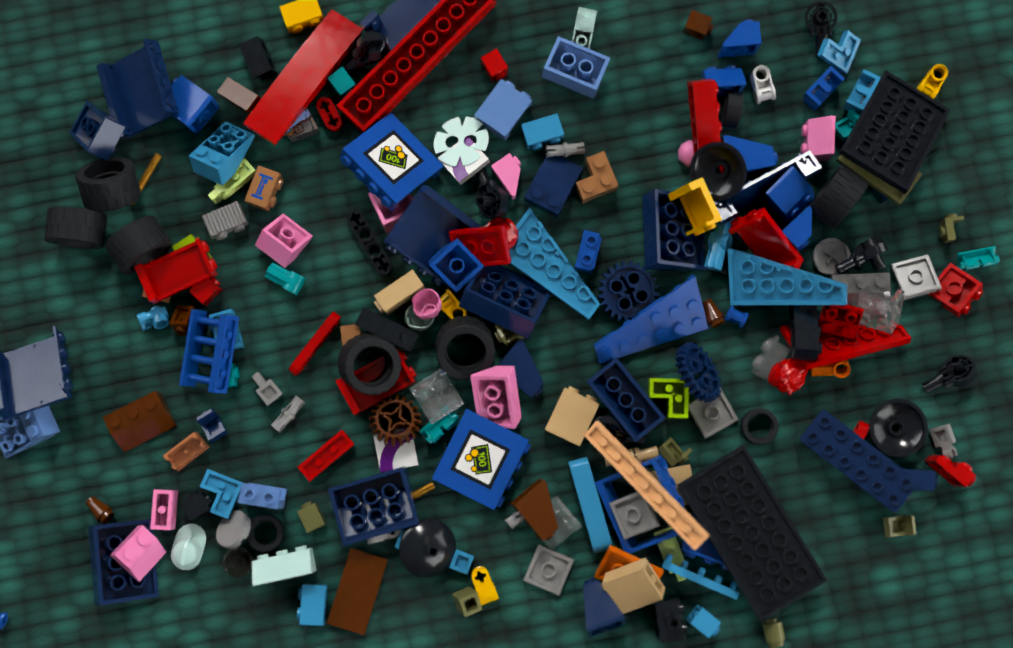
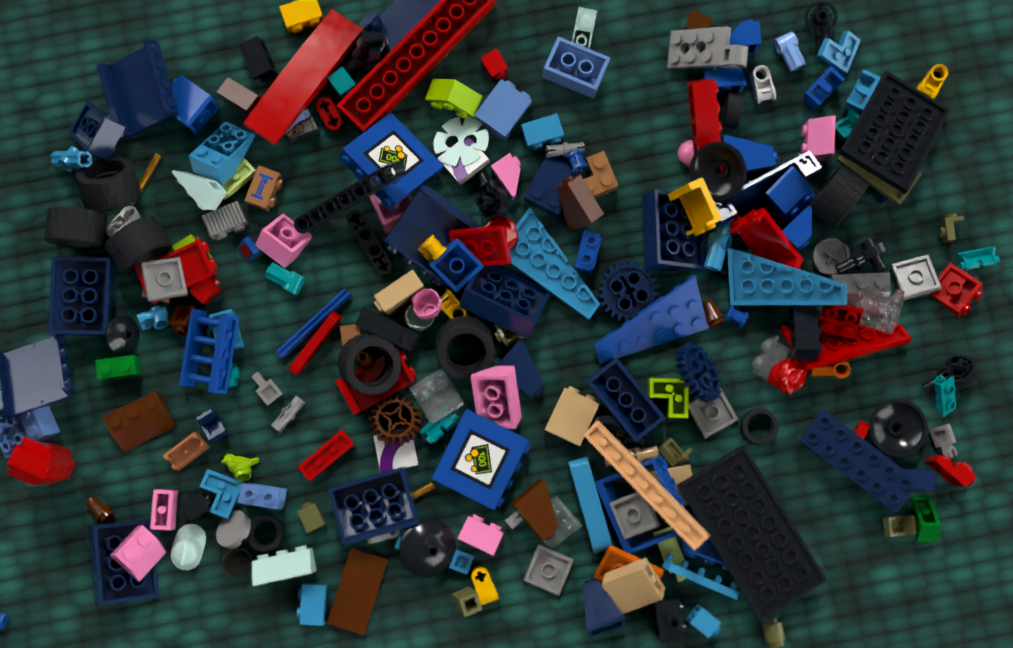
(40, 462): none -> red brick
(71, 159): none -> dark azure piece
(81, 295): none -> dark blue slope
(116, 333): none -> black dish
(118, 367): none -> green brick
(125, 217): none -> white piece
(163, 279): none -> light grey tile
(204, 191): none -> light aqua slope
(240, 466): none -> lime animal
(248, 249): none -> blue tile
(313, 323): none -> blue axle
(356, 196): none -> black beam
(368, 362): none -> reddish brown cone
(431, 248): none -> yellow piece
(453, 96): none -> lime brick
(480, 534): none -> bright pink slope
(577, 162): none -> blue bush
(578, 203): none -> reddish brown slope
(716, 54): none -> light grey hinge
(788, 47): none -> light blue piece
(925, 519): none -> green slope
(946, 394): none -> teal hinge

